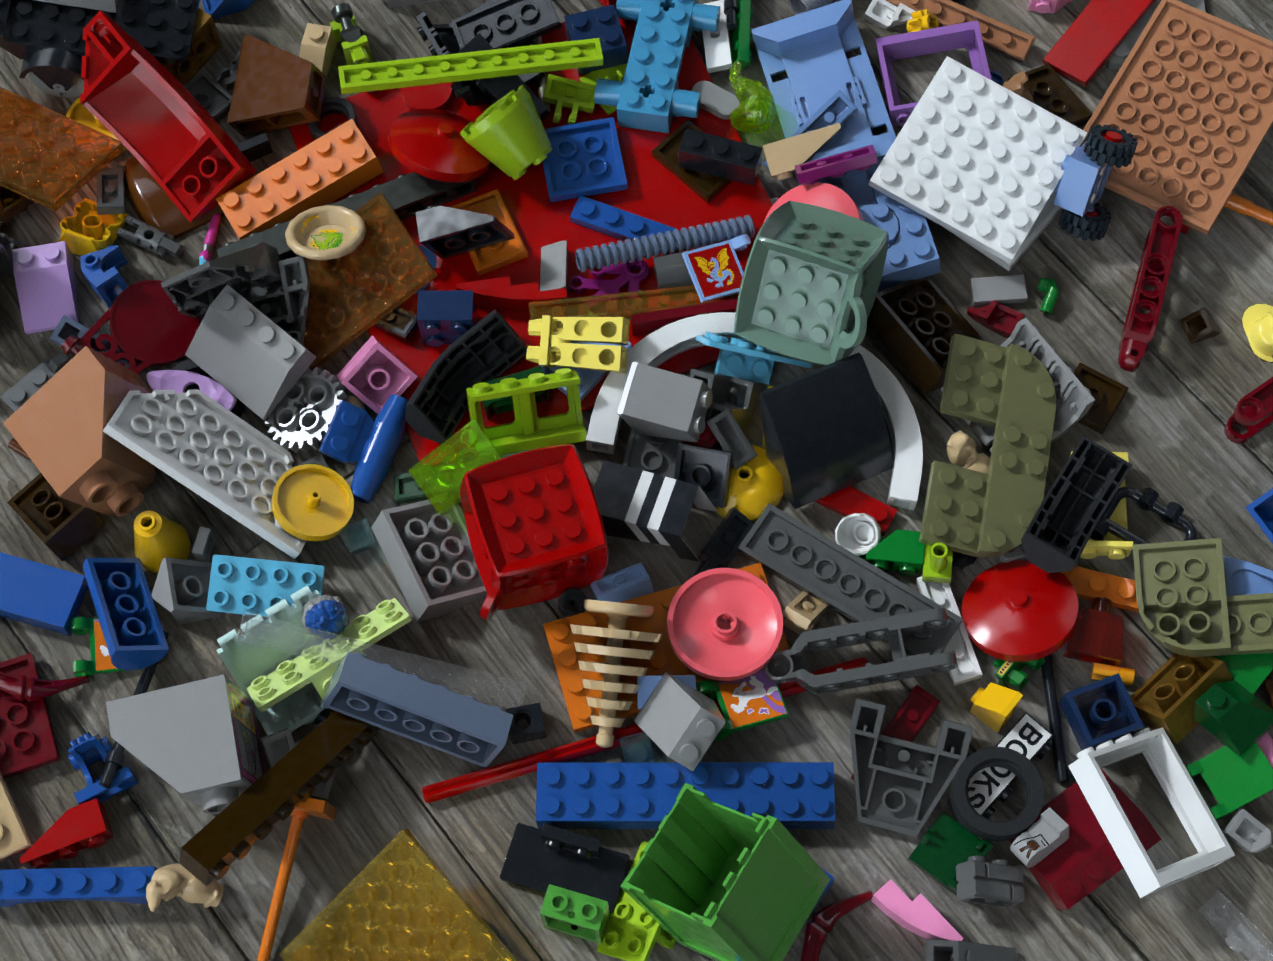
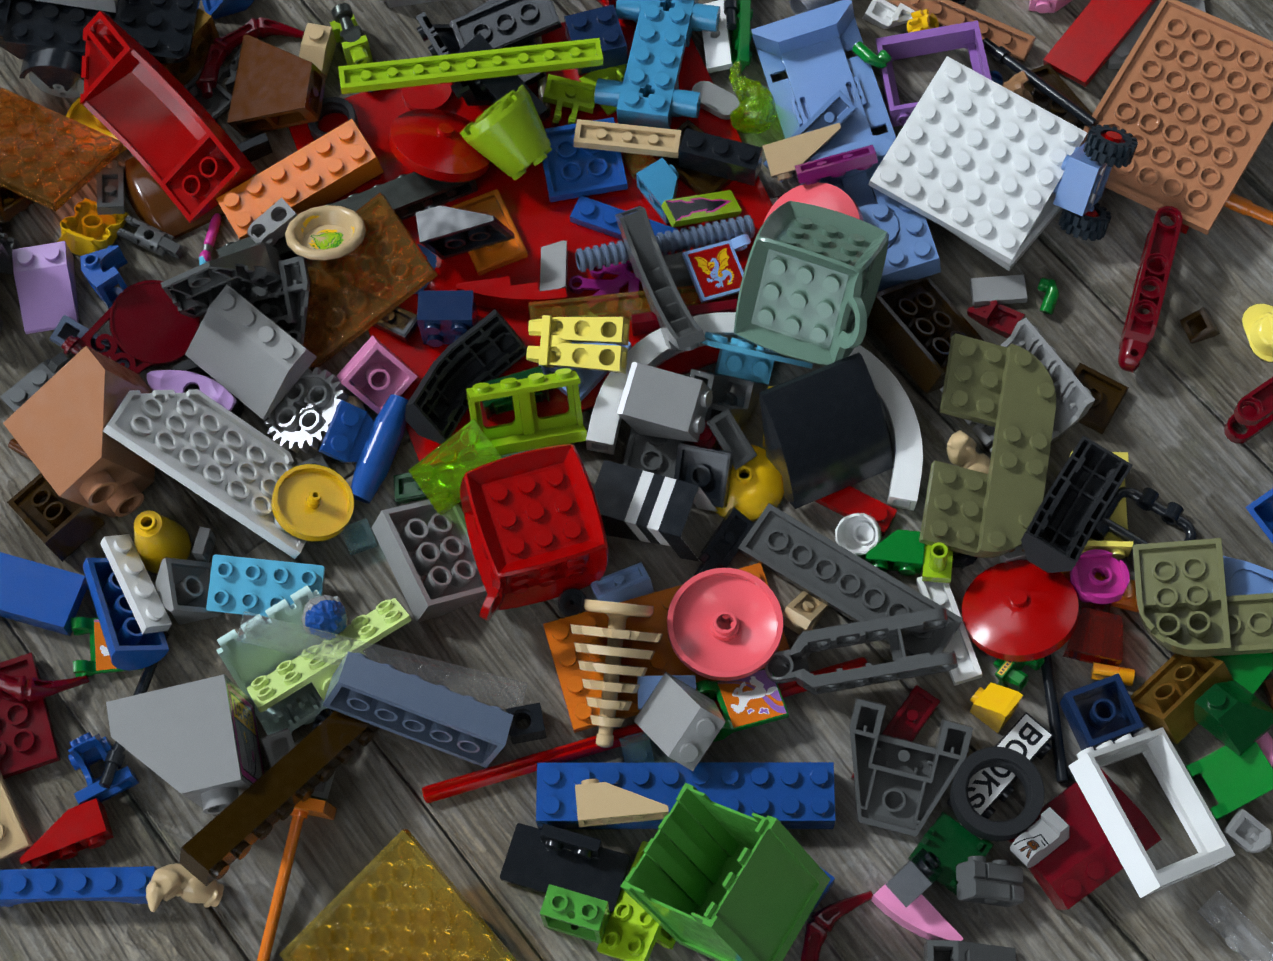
(136, 584): none -> white plate
(223, 47): none -> dark red animal
(272, 223): none -> light grey leg
(607, 804): none -> tan slope
(627, 138): none -> tan plate
(637, 162): none -> clear yellow plate
(649, 266): none -> dark grey arch
(657, 184): none -> dark azure slope
(701, 208): none -> tile
(870, 57): none -> green arm
(915, 876): none -> black brick
(1004, 56): none -> black bar
(1094, 590): none -> dark pink plate

